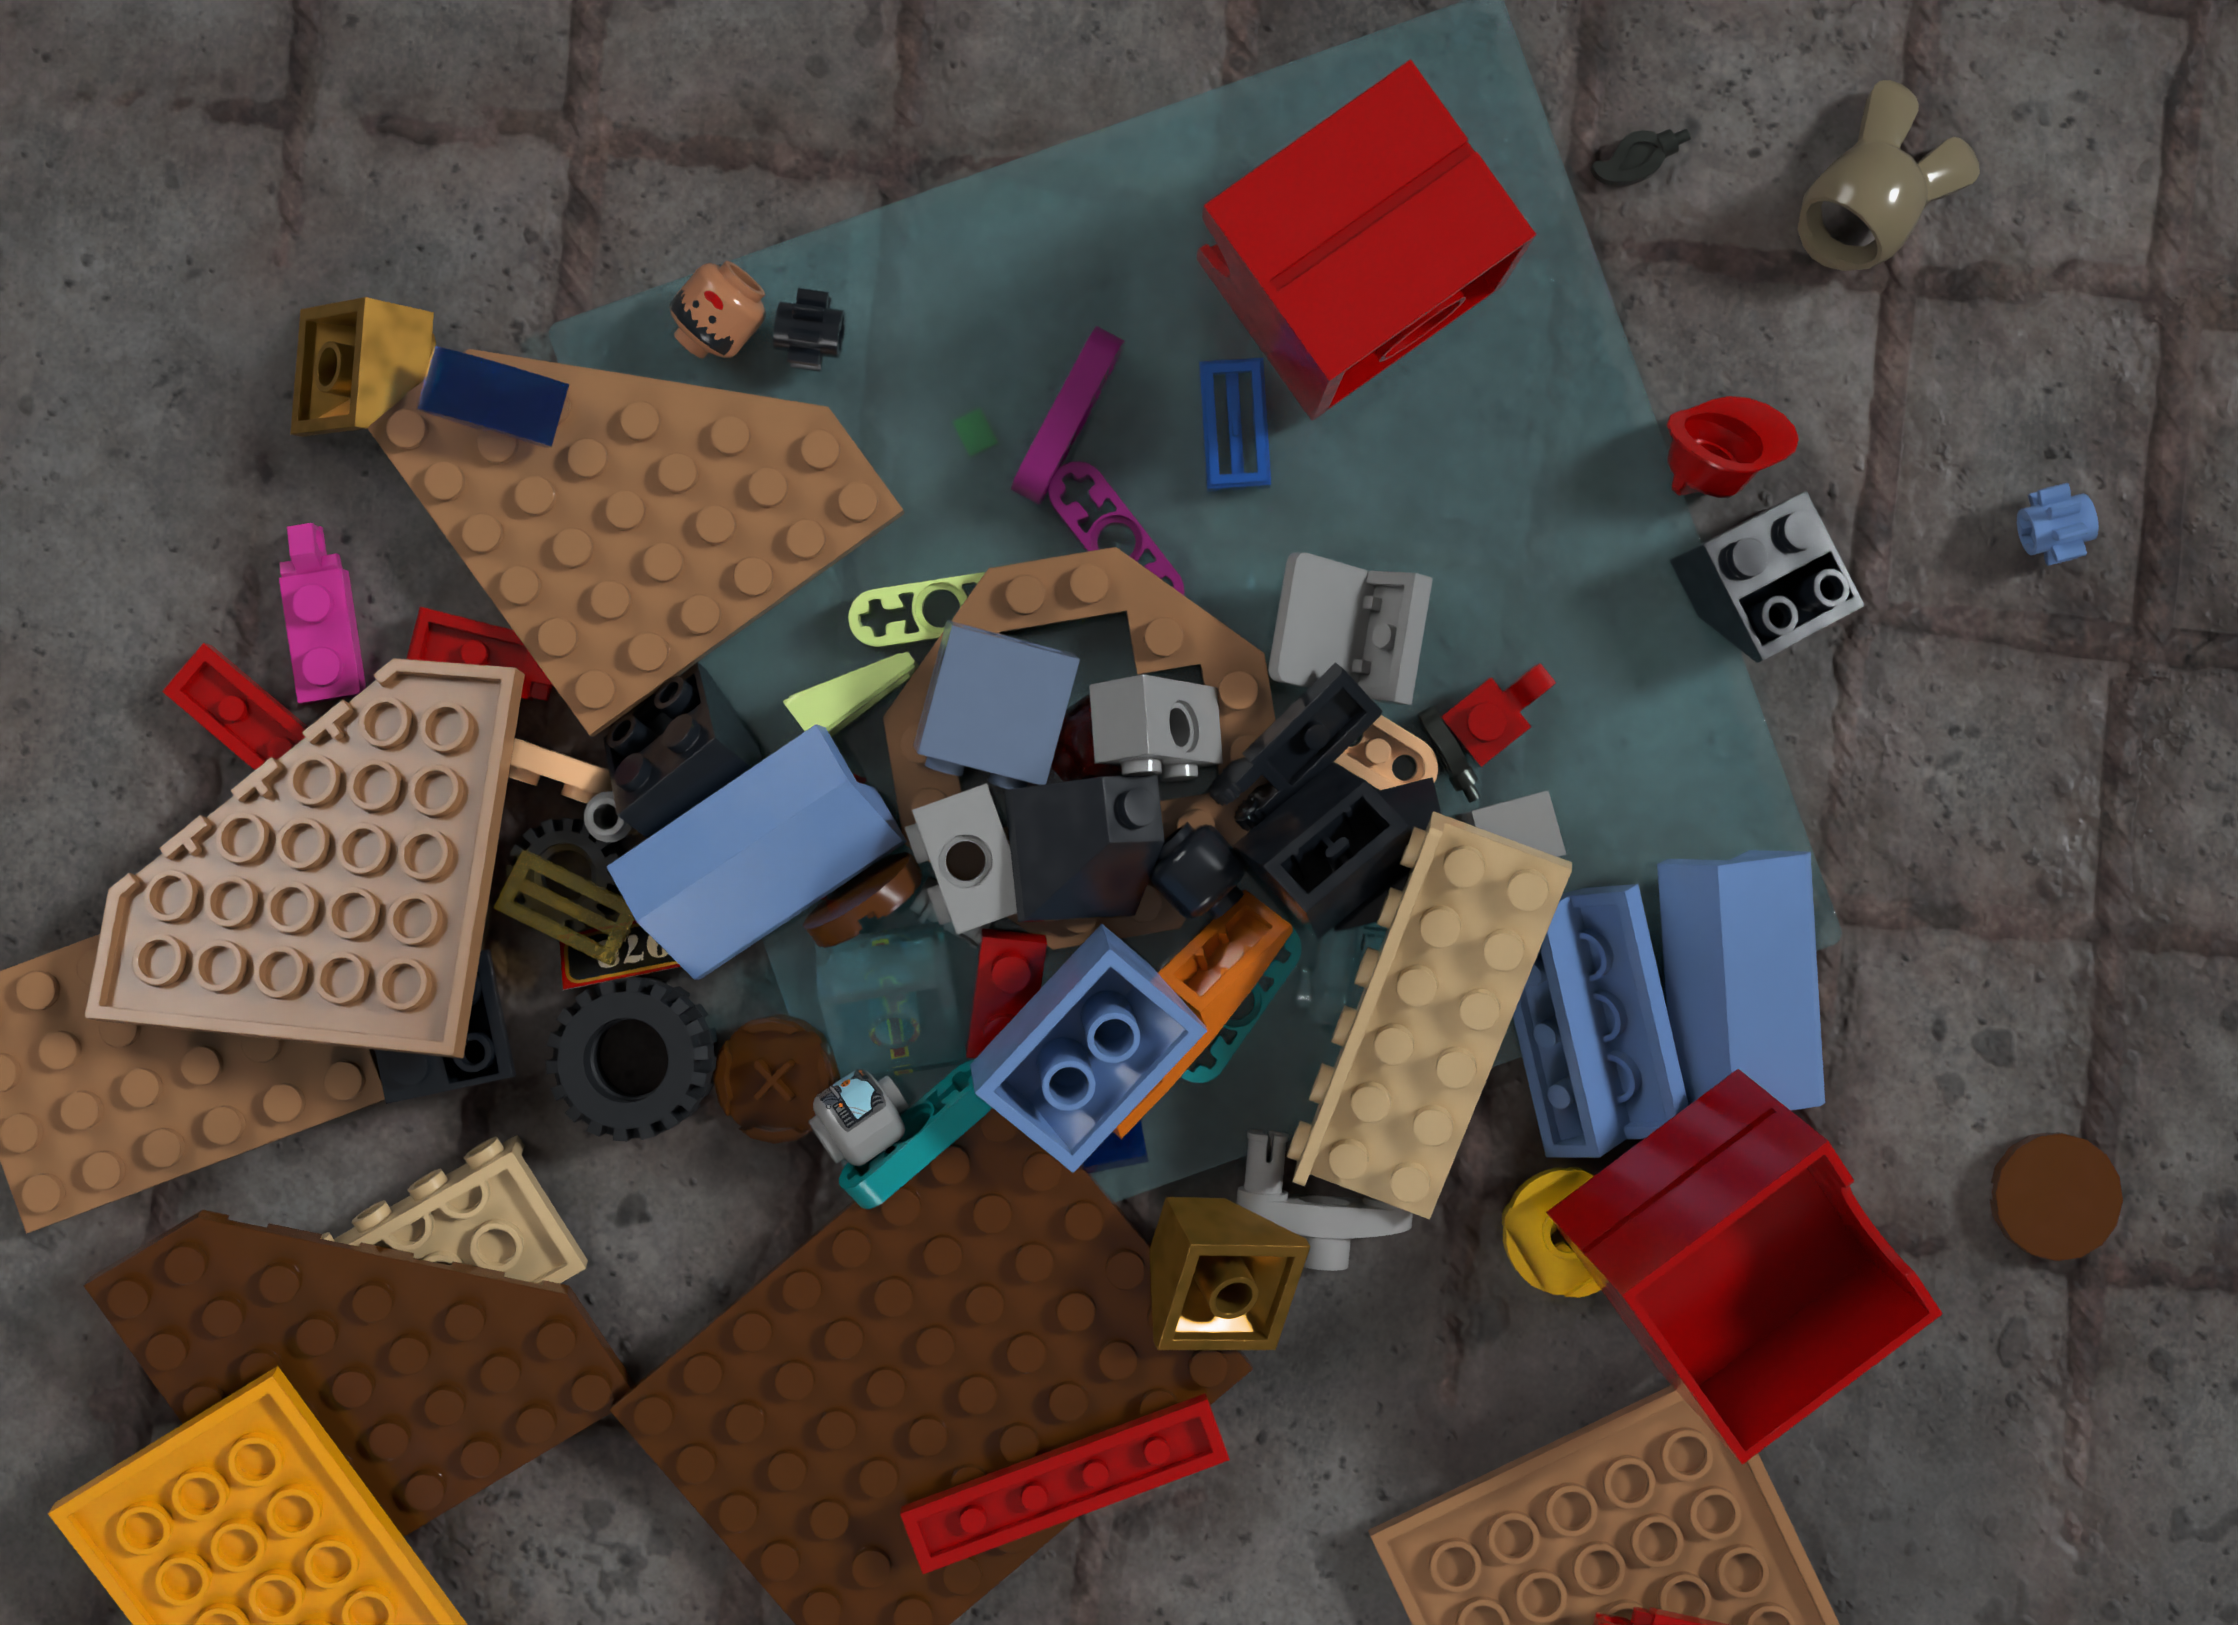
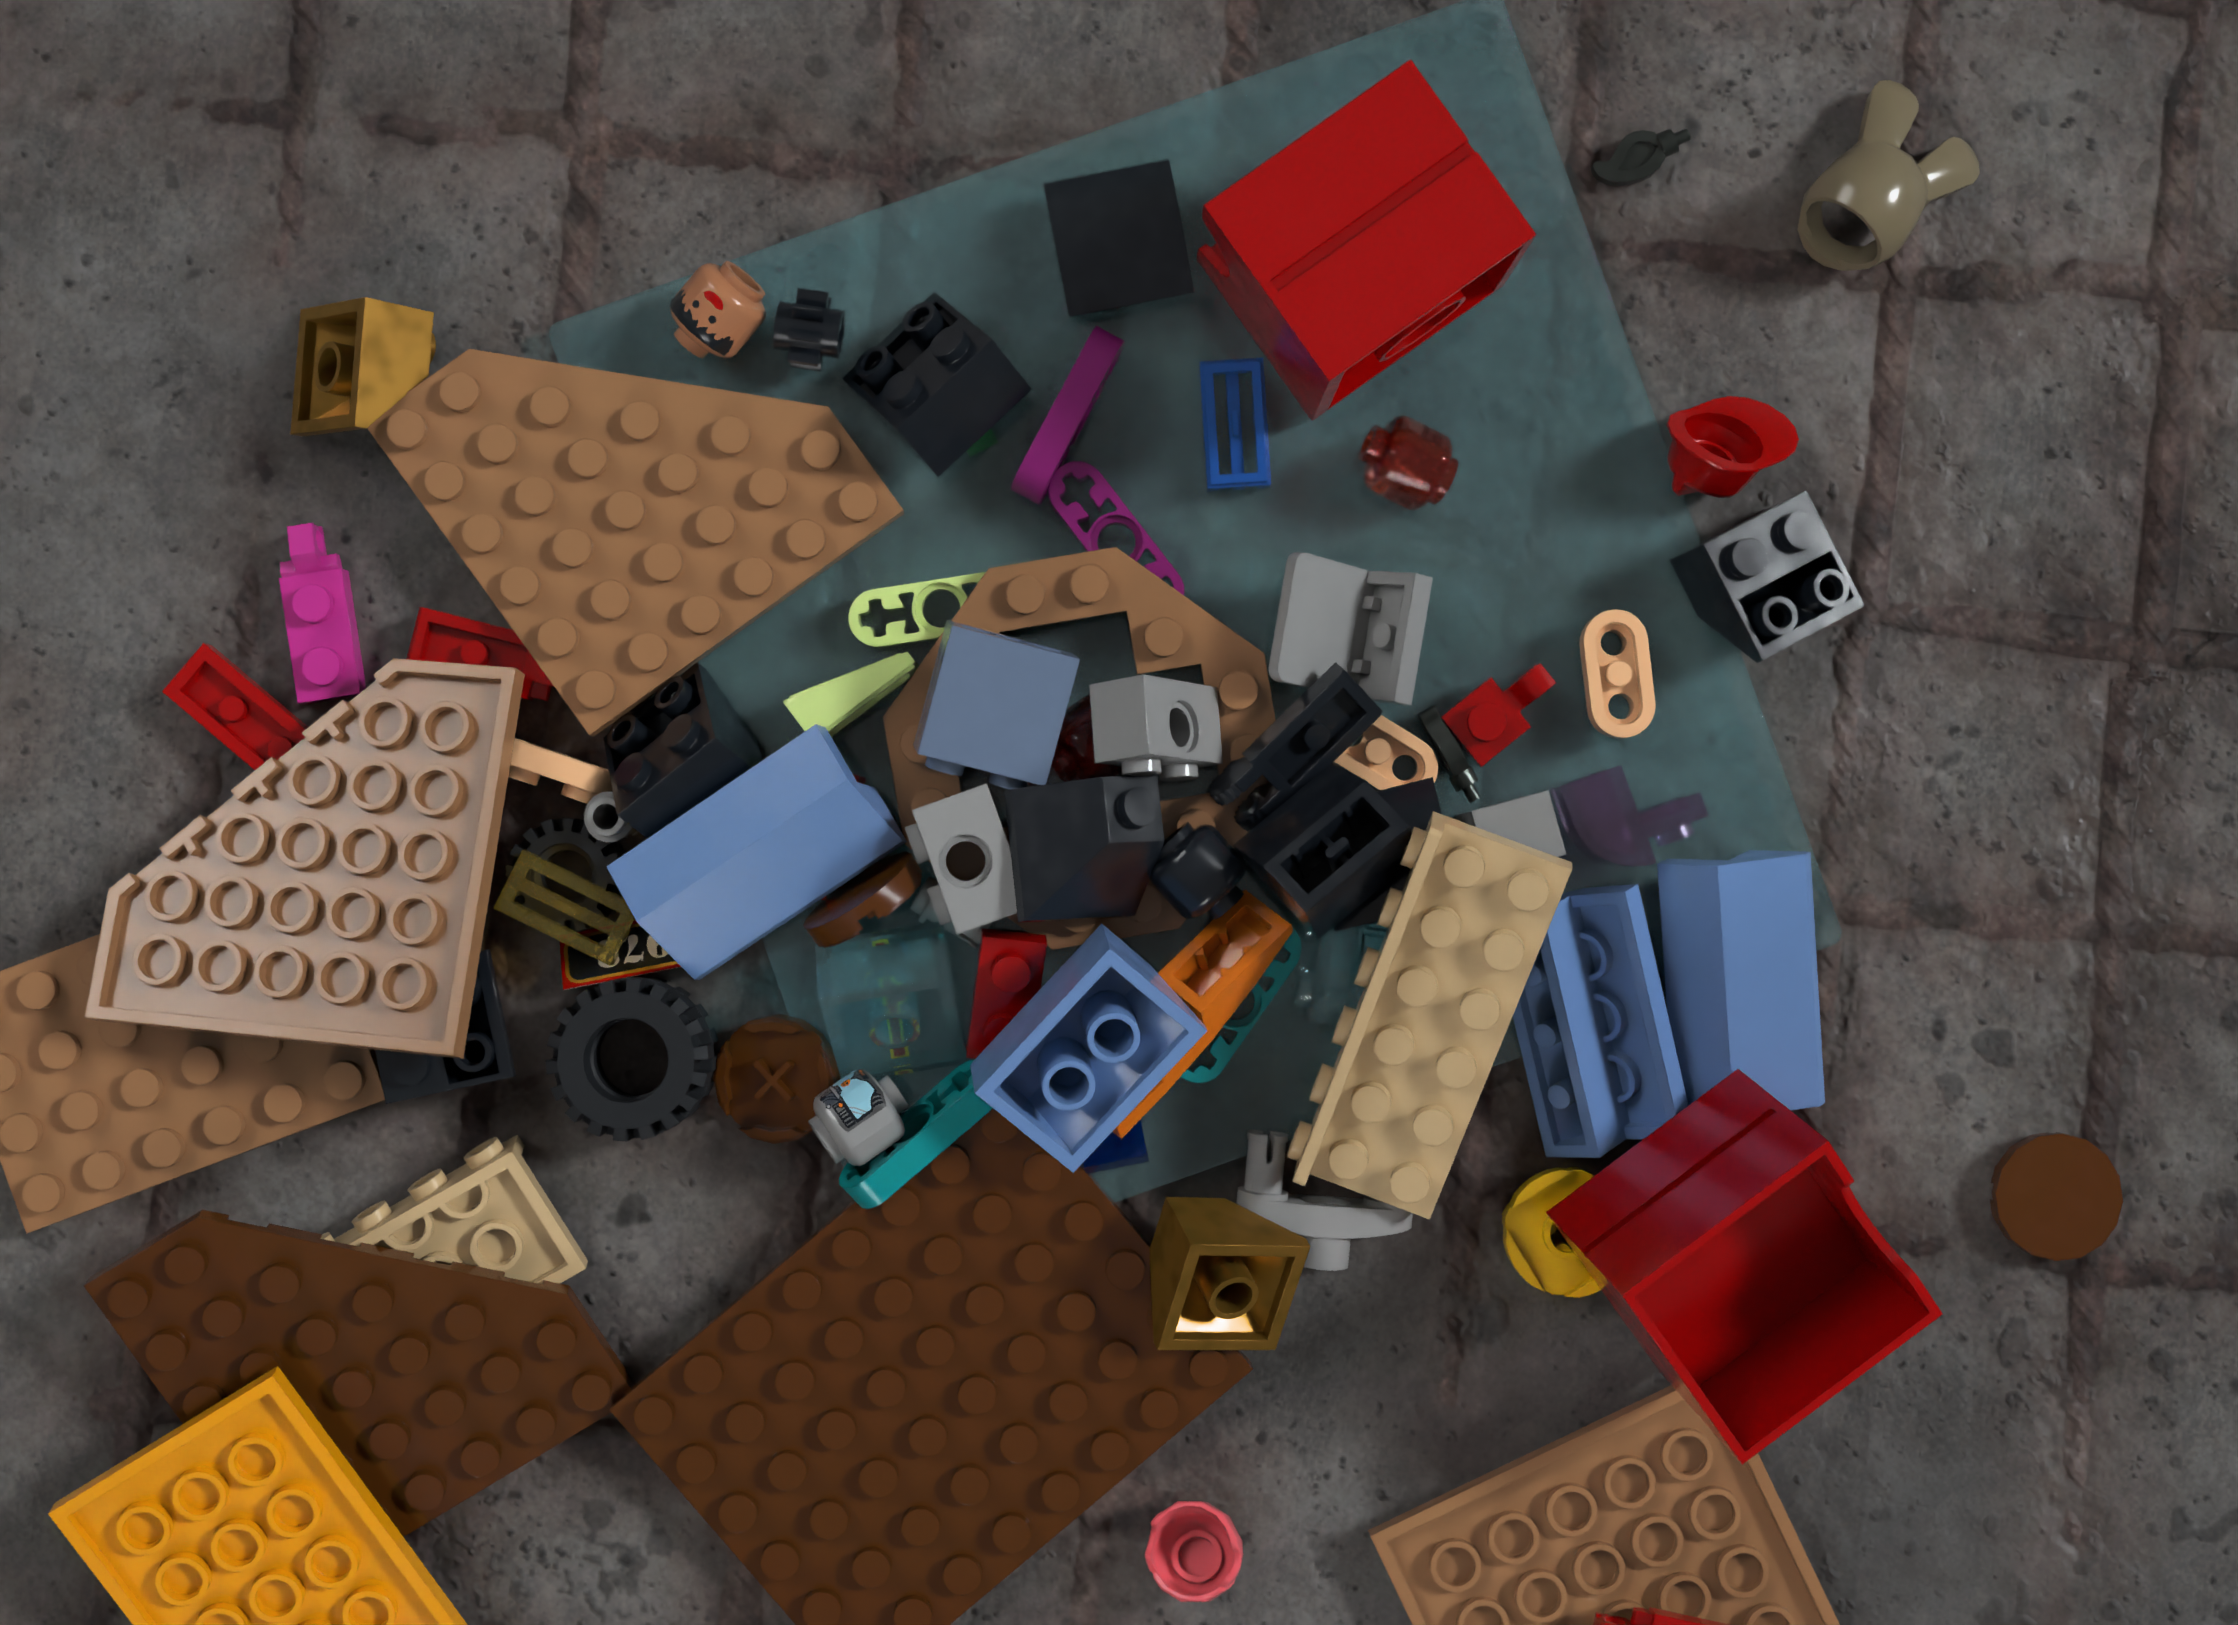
(492, 396): clear blue slope -> none
(937, 383): none -> black slope
(1064, 1483): red plate -> none
(1118, 237): none -> black slope
(1194, 1551): none -> coral hair
(1408, 462): none -> clear red head
(1609, 828): none -> clear purple brick
(1620, 674): none -> light nougat plate
(2057, 524): medium blue gear -> none

